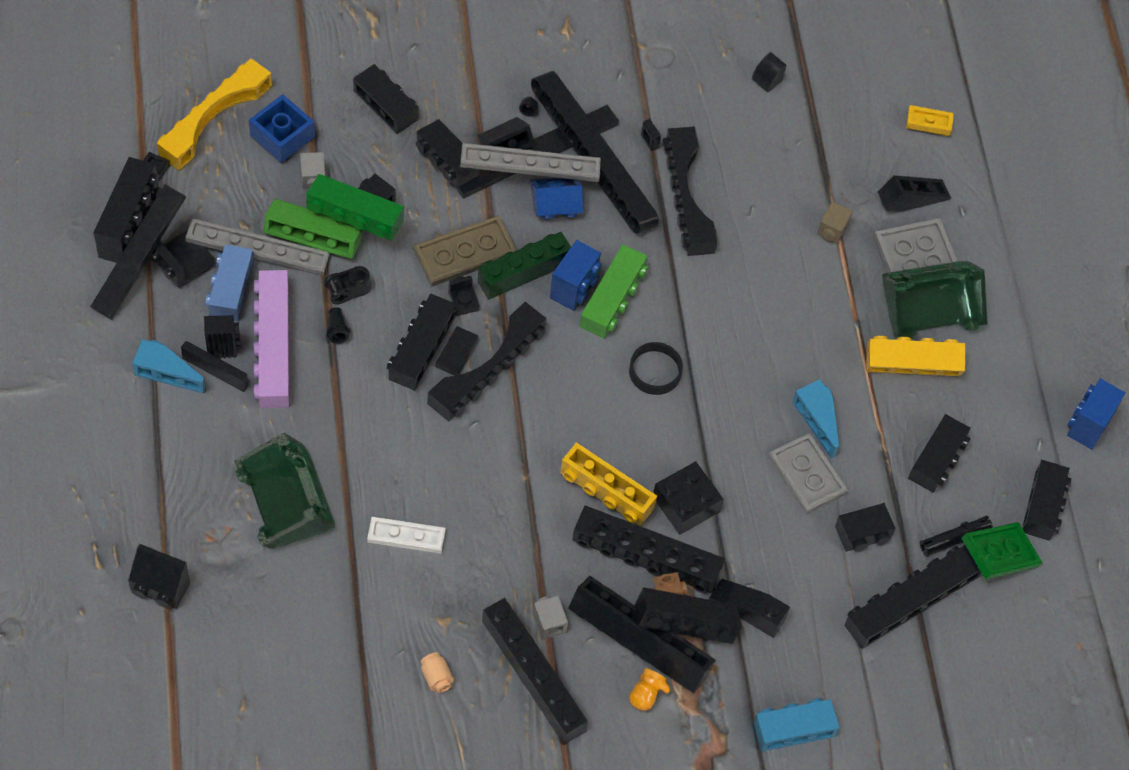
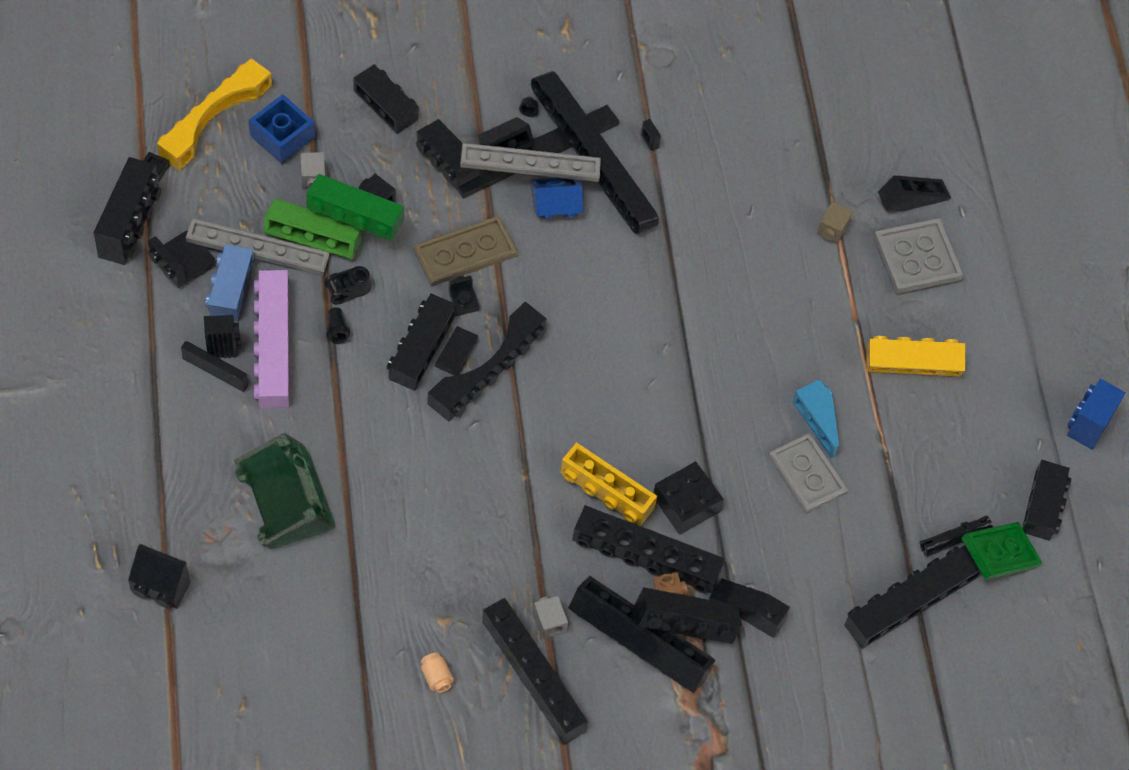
(138, 251): black tile -> none
(161, 364): dark azure slope -> none
(406, 535): white tile -> none
(522, 265): dark green brick -> none
(575, 275): blue brick -> none
(613, 291): bright green brick -> none
(646, 690): light orange animal -> none
(659, 347): black tyre -> none
(698, 230): black arch -> none
(769, 72): black brick -> none
(796, 724): dark azure brick -> none
(865, 527): black brick -> none
(929, 120): yellow plate -> none
(935, 297): clear green windscreen -> none
(940, 454): black brick -> none

